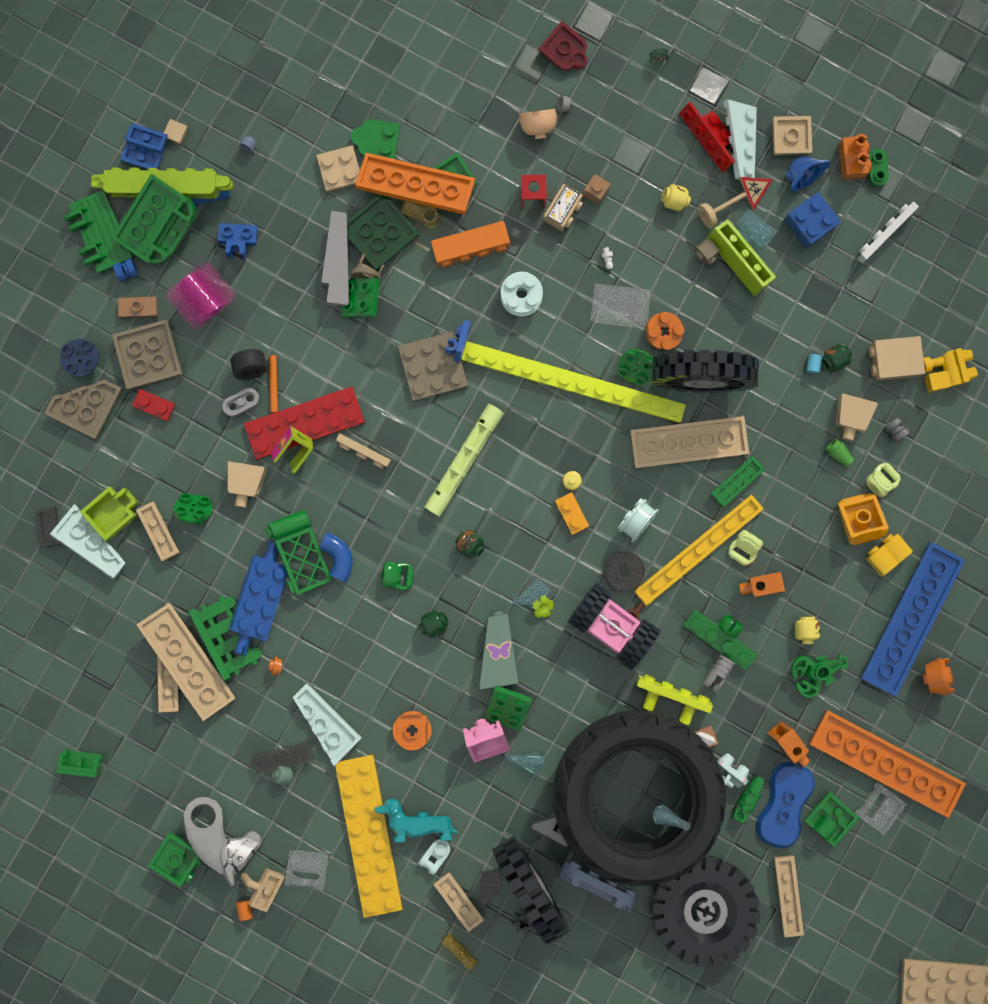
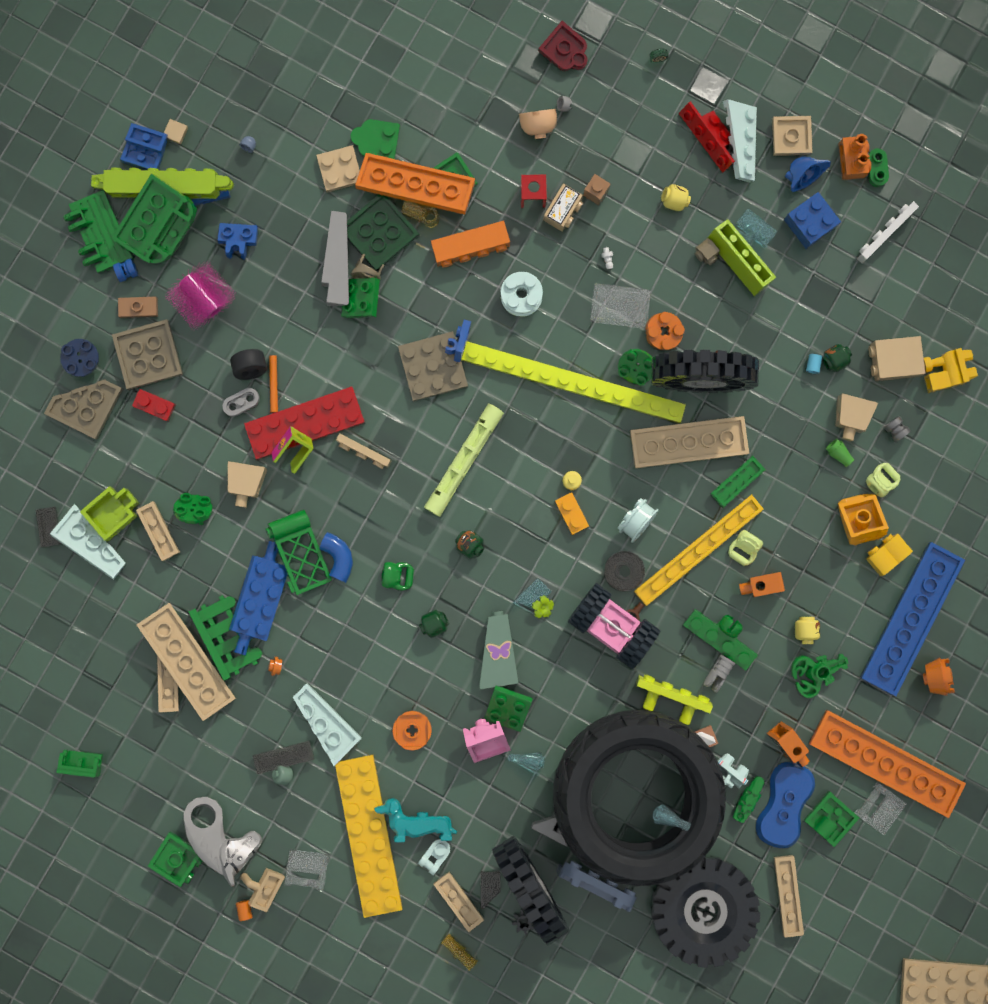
(754, 190): tan piece -> none

